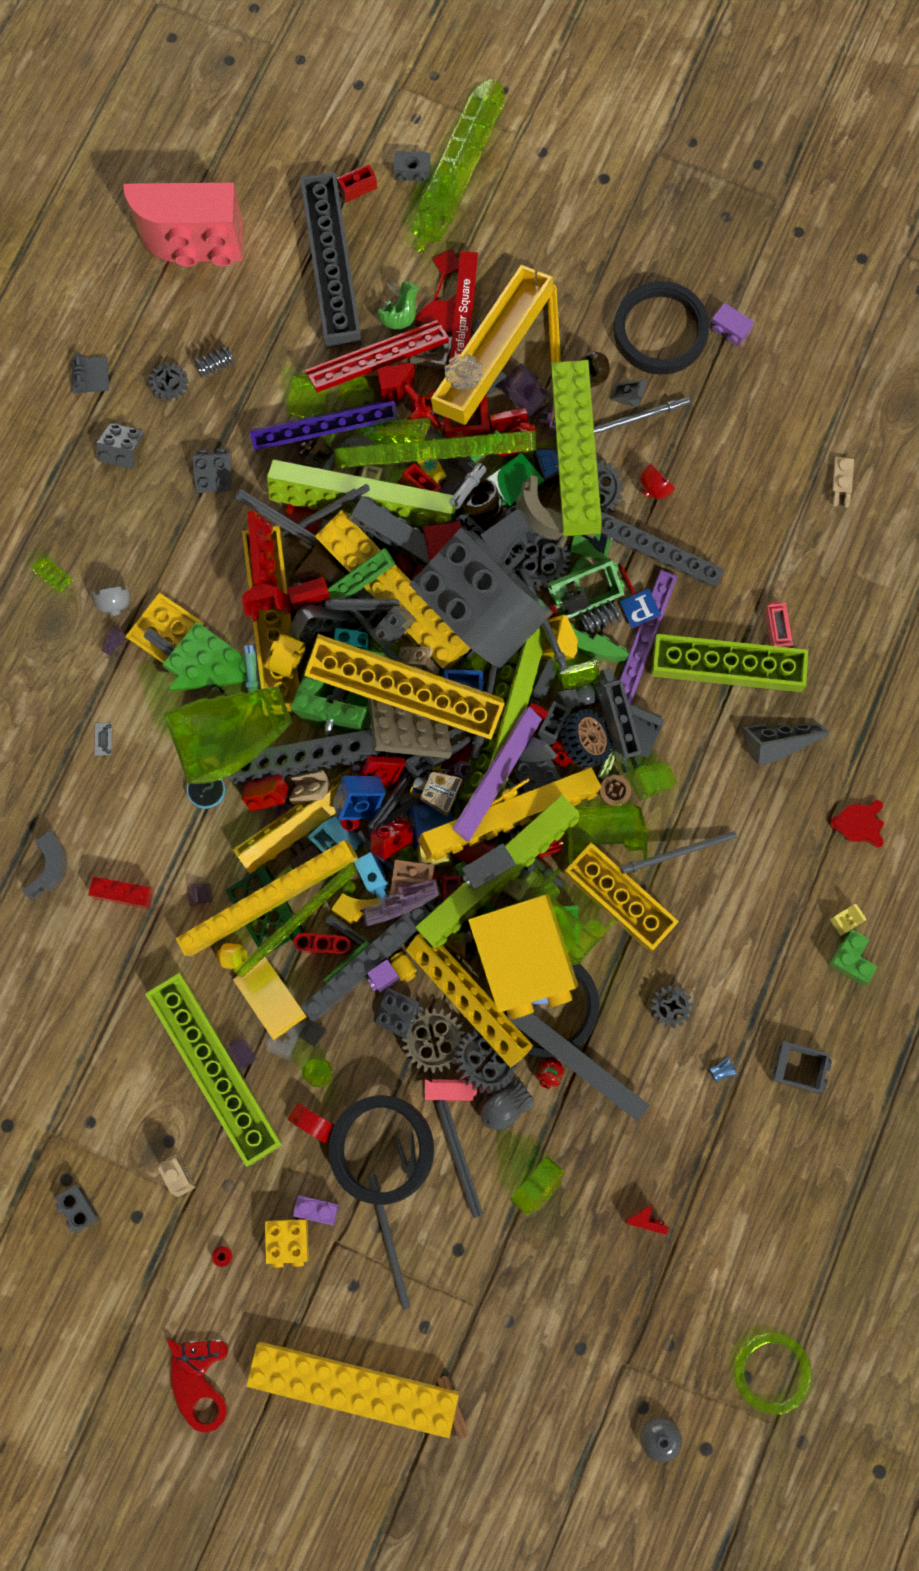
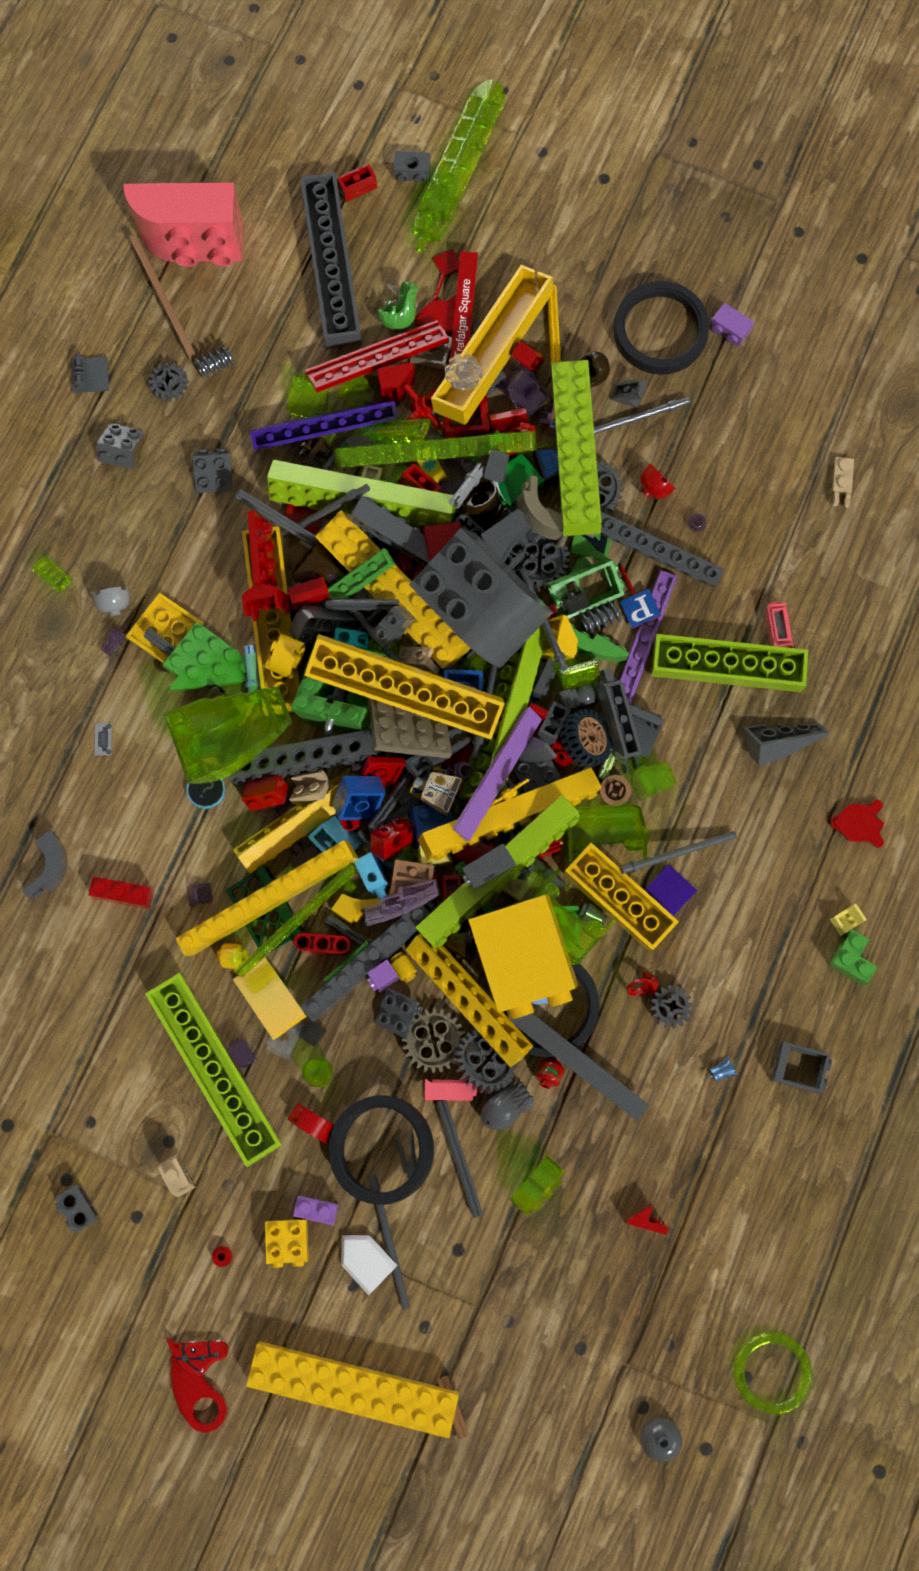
(163, 298): none -> medium nougat tile
(365, 1261): none -> white tile
(496, 466): none -> dark grey slope
(528, 356): none -> red brick
(590, 912): none -> cone
(650, 986): none -> red piece
(670, 890): none -> dark purple tile
(697, 518): none -> plate

